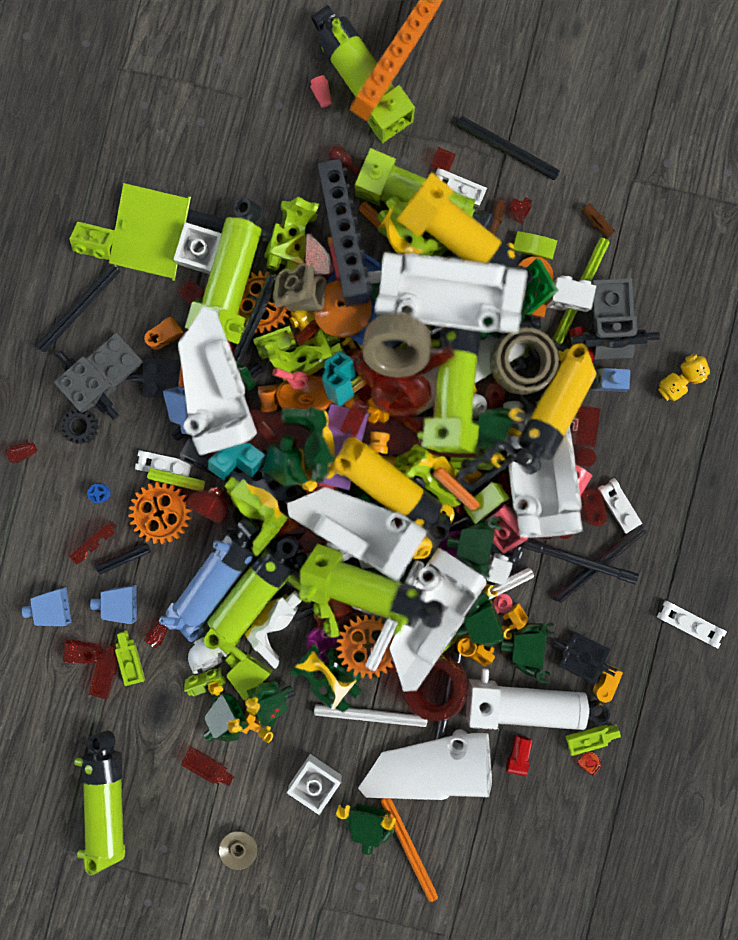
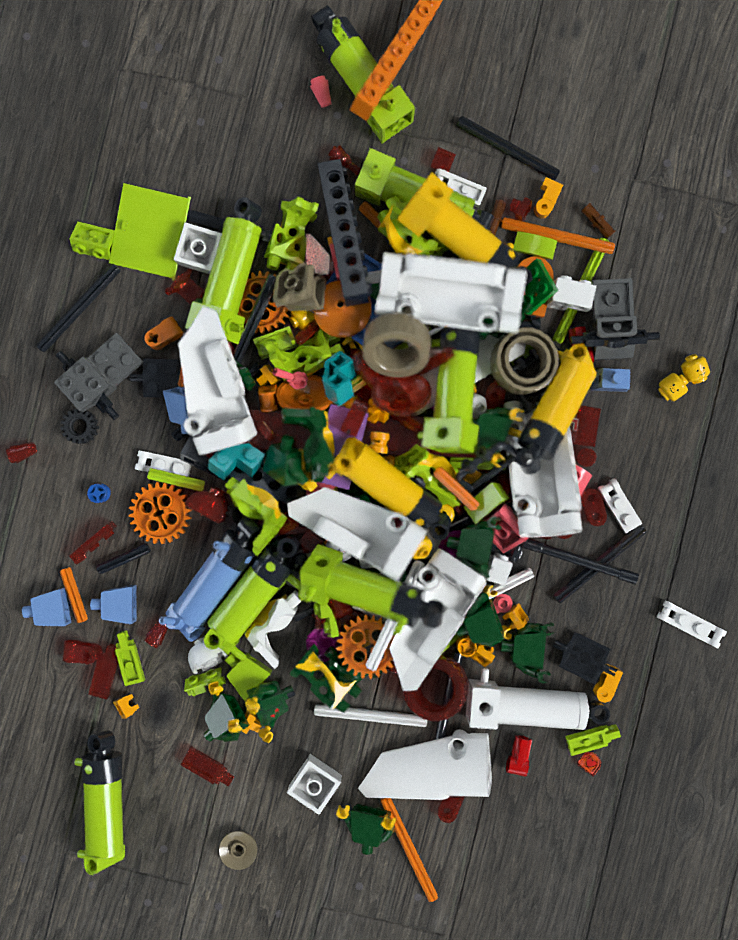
(73, 595): none -> orange axle
(124, 708): none -> light orange tile
(179, 282): none -> clear red bar
(268, 376): none -> light orange tile
(454, 804): none -> clear red plate
(546, 203): none -> light orange leg
(560, 236): none -> orange axle

